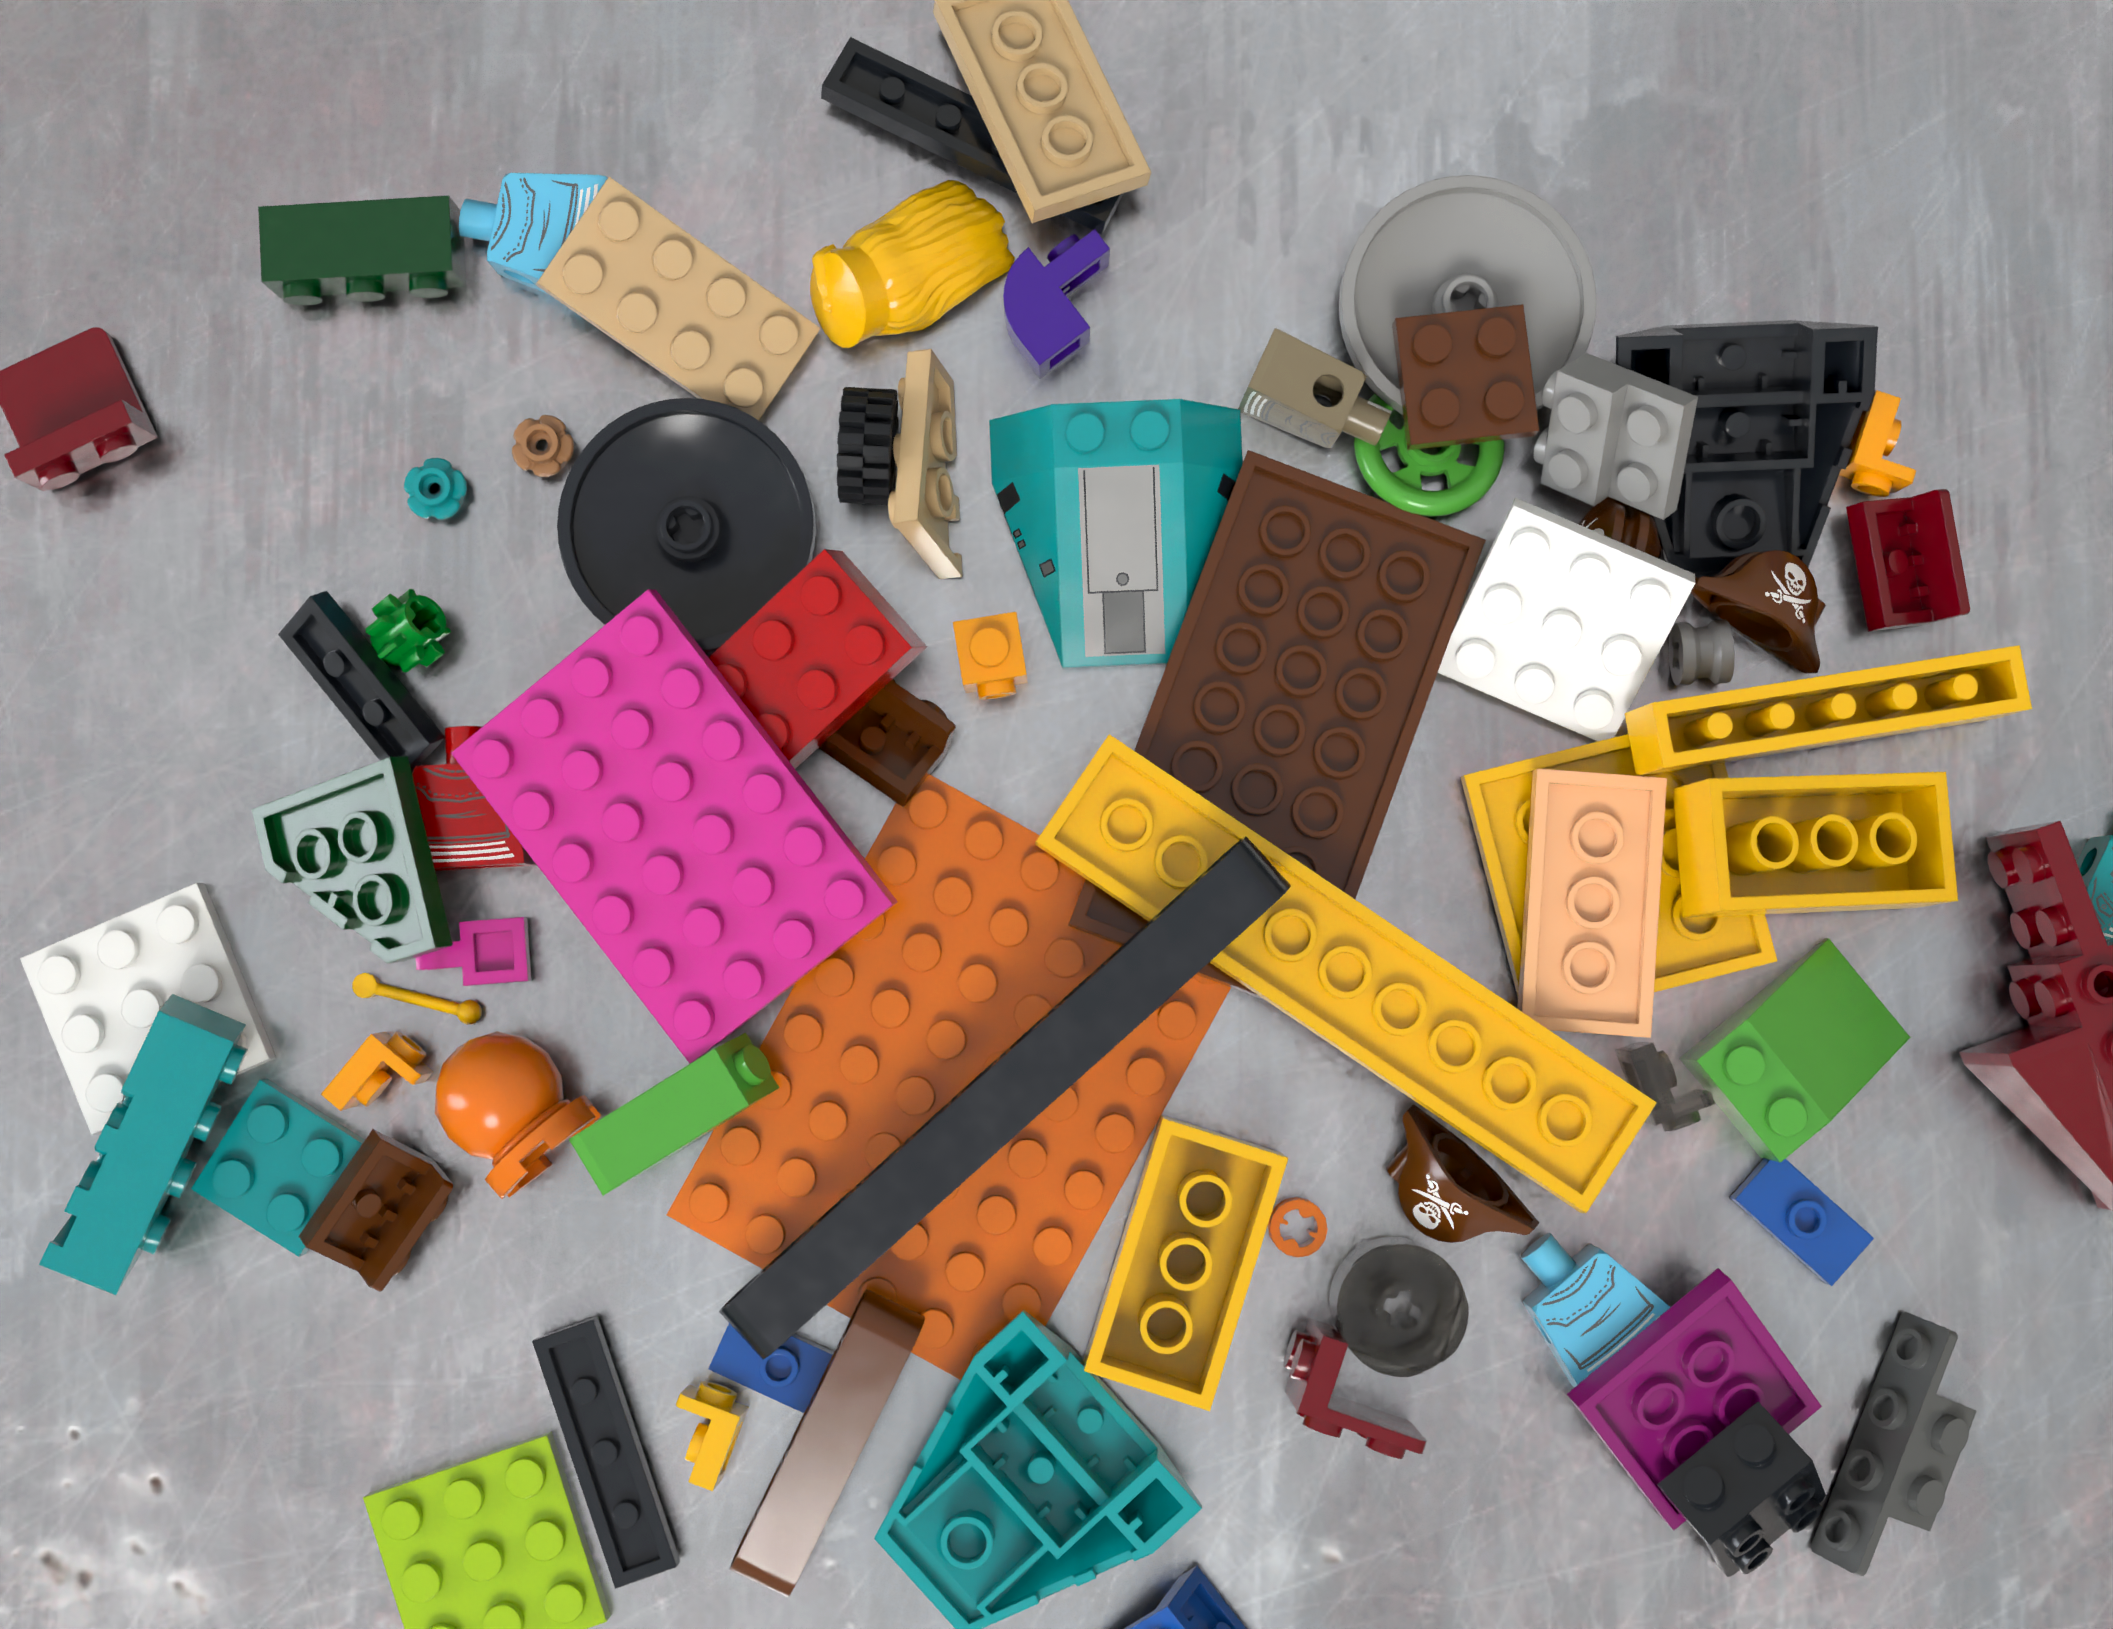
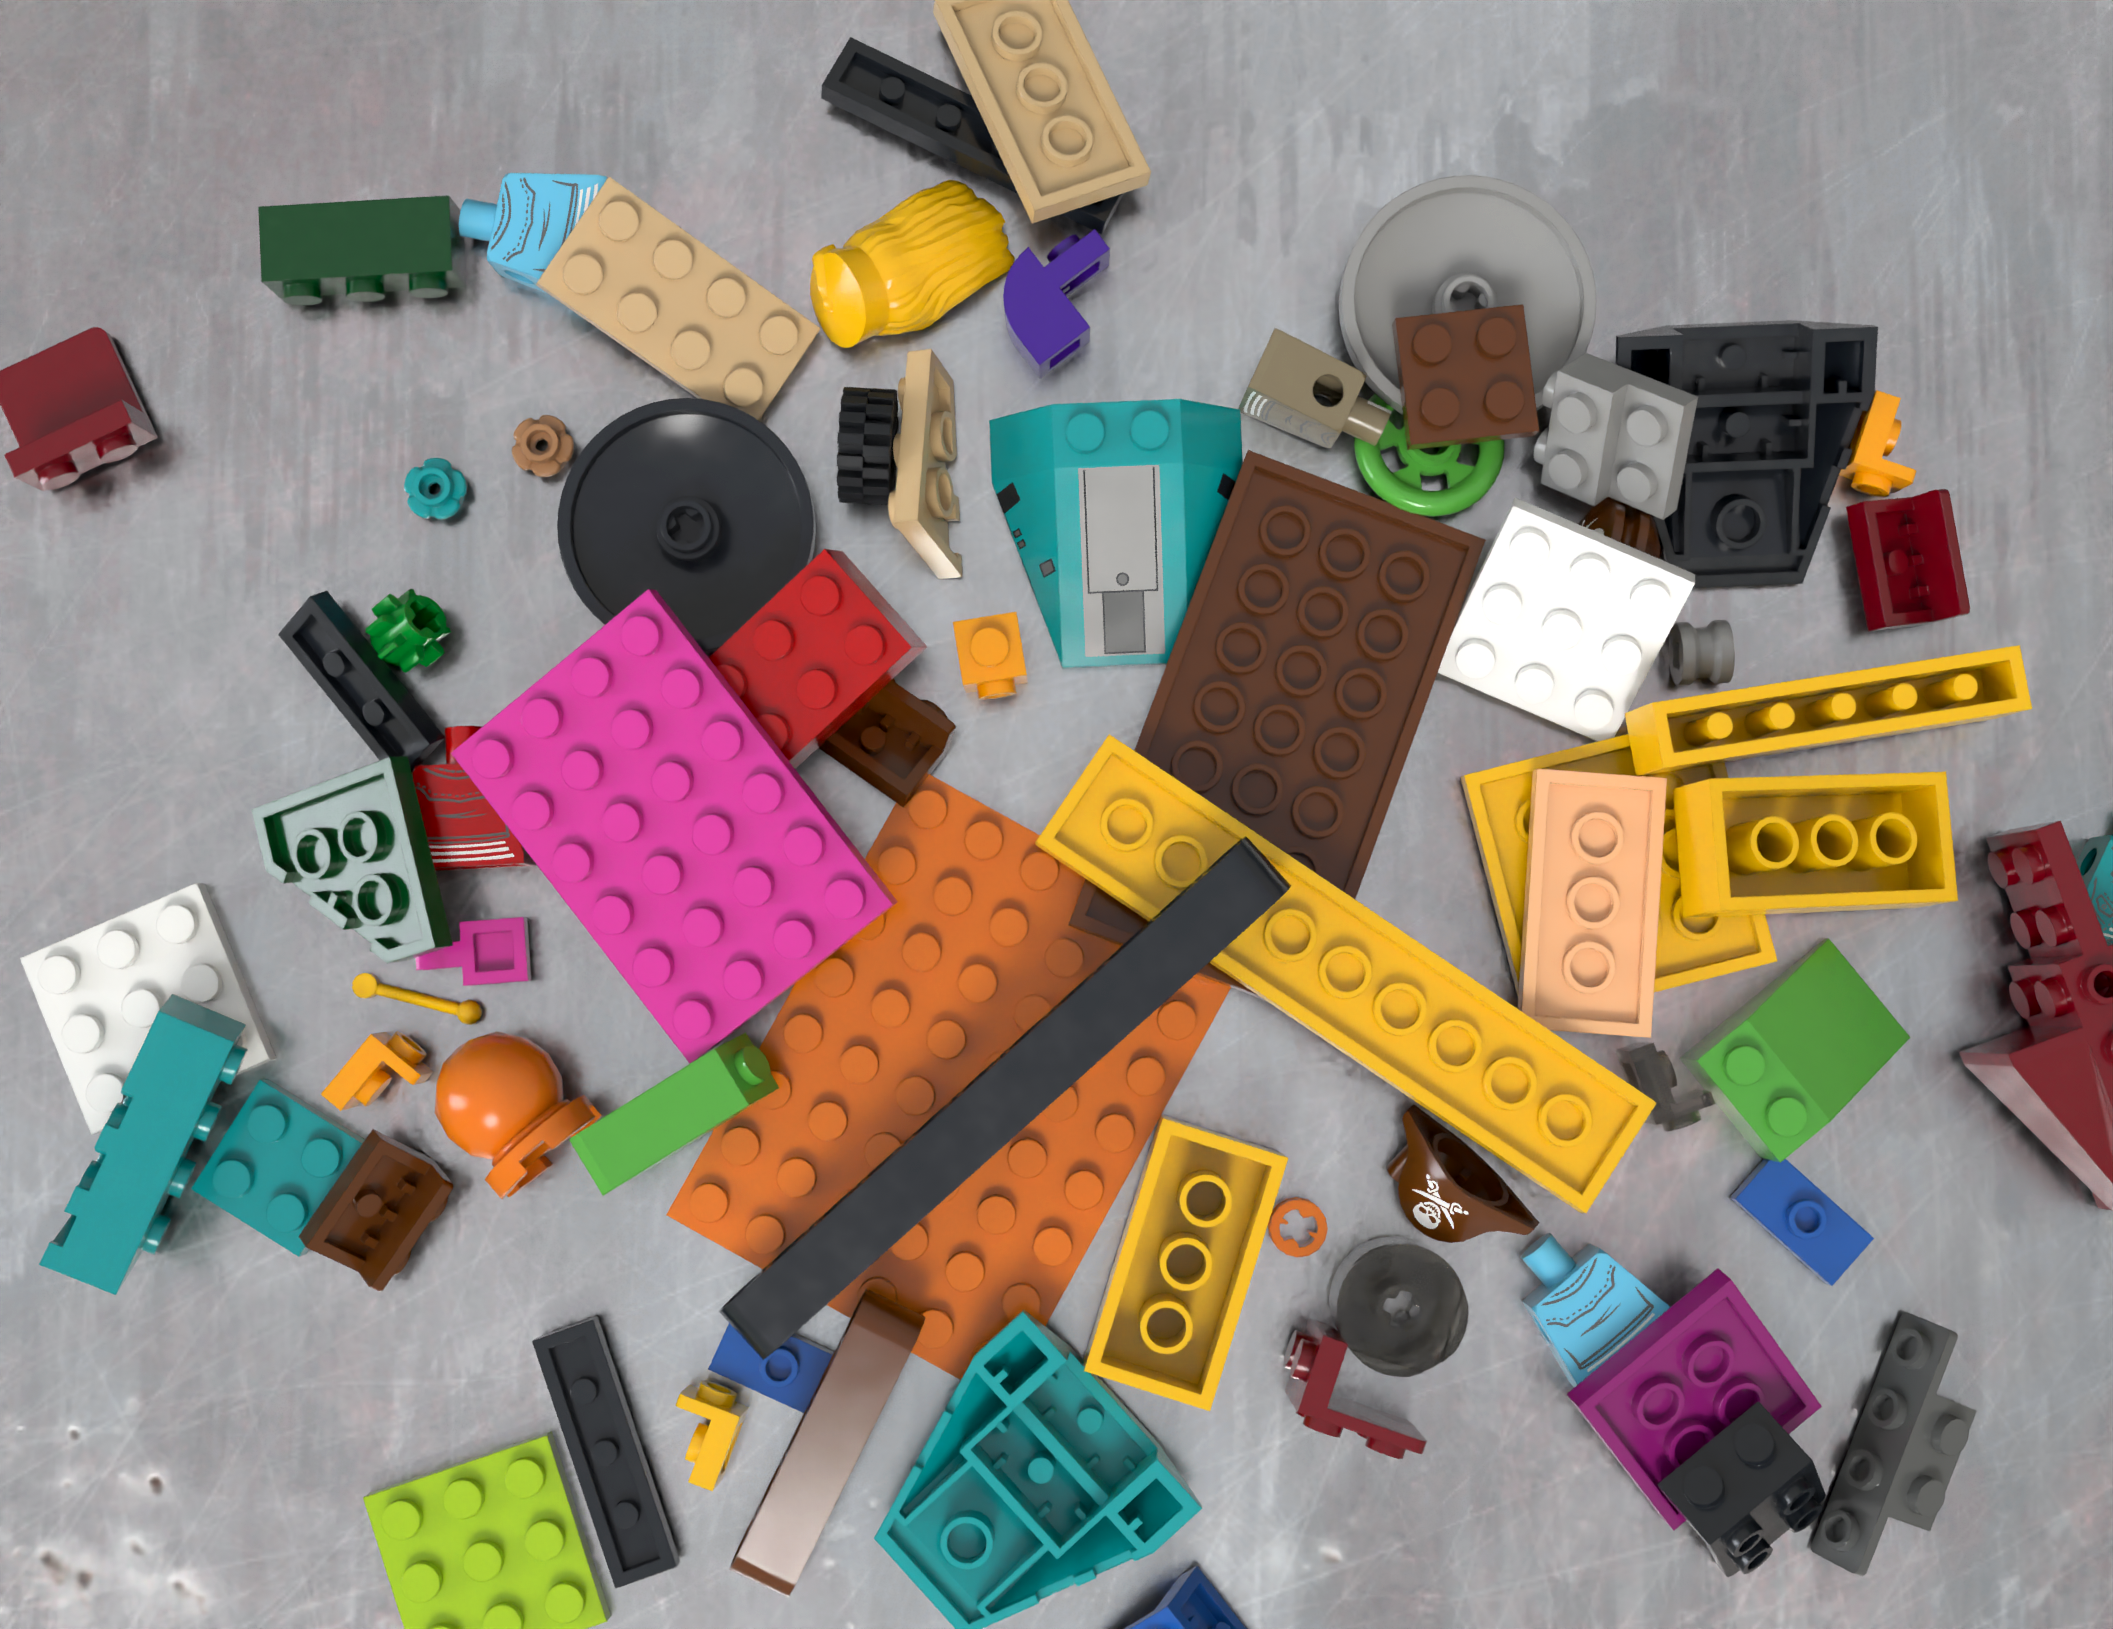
(1769, 602): reddish brown hat -> none

